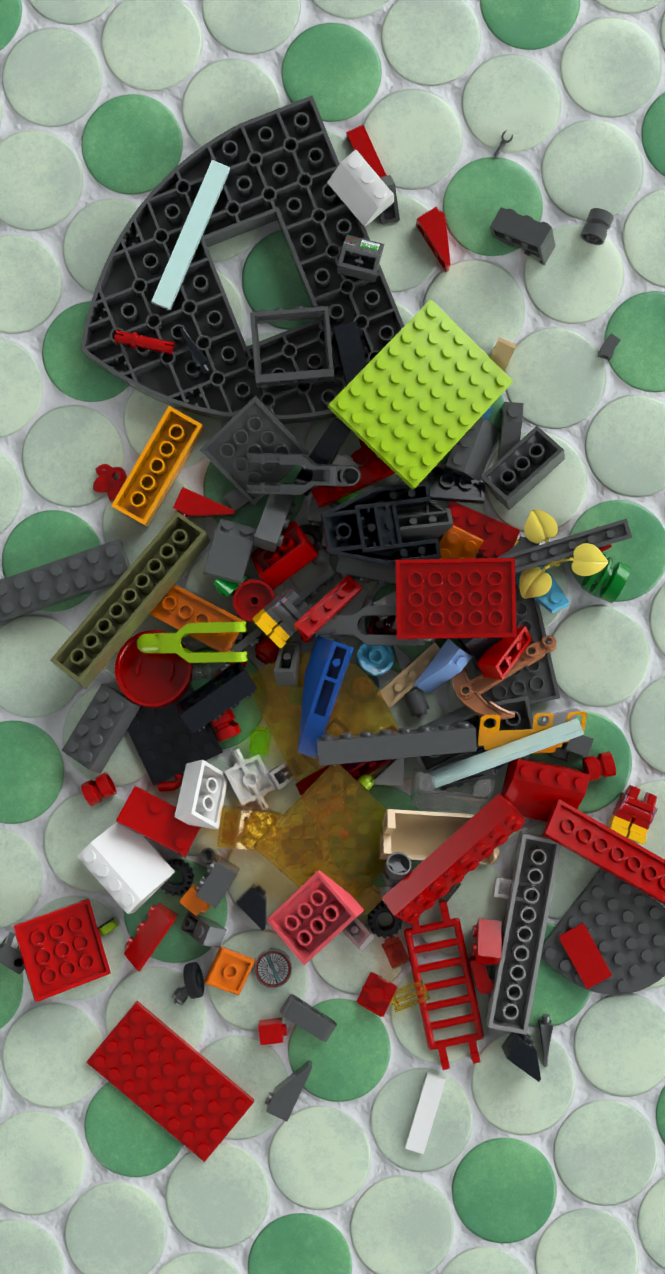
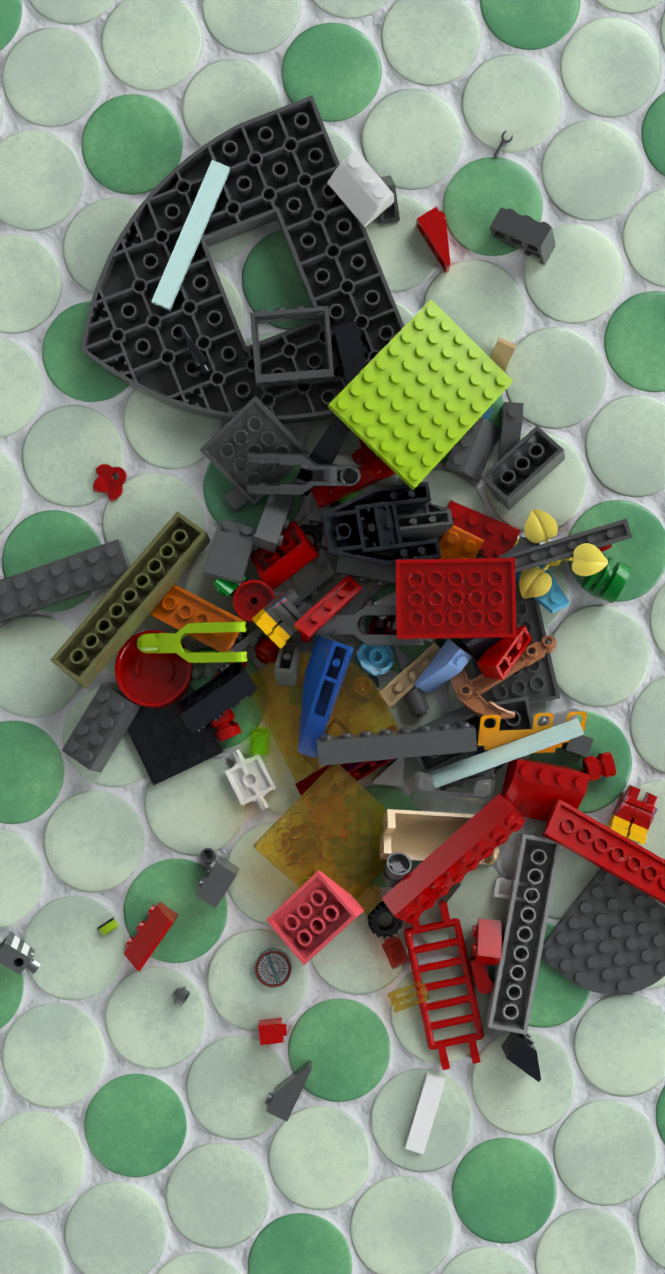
(61, 950): red plate -> none
(100, 788): red wheel -> none
(126, 866): white slope -> none
(137, 340): red pin -> none
(157, 822): red brick -> none
(158, 466): light orange brick -> none
(170, 1081): red plate -> none
(171, 786): red arm -> none
(187, 881): black tyre -> none
(192, 902): orange brick -> none
(193, 980): black tyre -> none
(197, 506): red slope -> none
(201, 795): white slope -> none
(203, 930): dark grey slope -> none
(229, 970): orange tile -> none
(243, 826): clear yellow slope -> none
(254, 904): black slope -> none
(280, 776): light grey slope -> none
(308, 1017): dark grey beam -> none
(359, 933): light grey slope -> none
(360, 258): dark grey slope -> none
(361, 142): red tile -> none
(366, 781): lime hinge -> none
(376, 994): red piece -> none
(454, 488): black wing -> none
(545, 1031): dark grey piece -> none
(560, 754): dark grey piece -> none
(585, 955): red piece -> none
(597, 225): dark grey wheel -> none
(608, 347): dark grey piece -> none

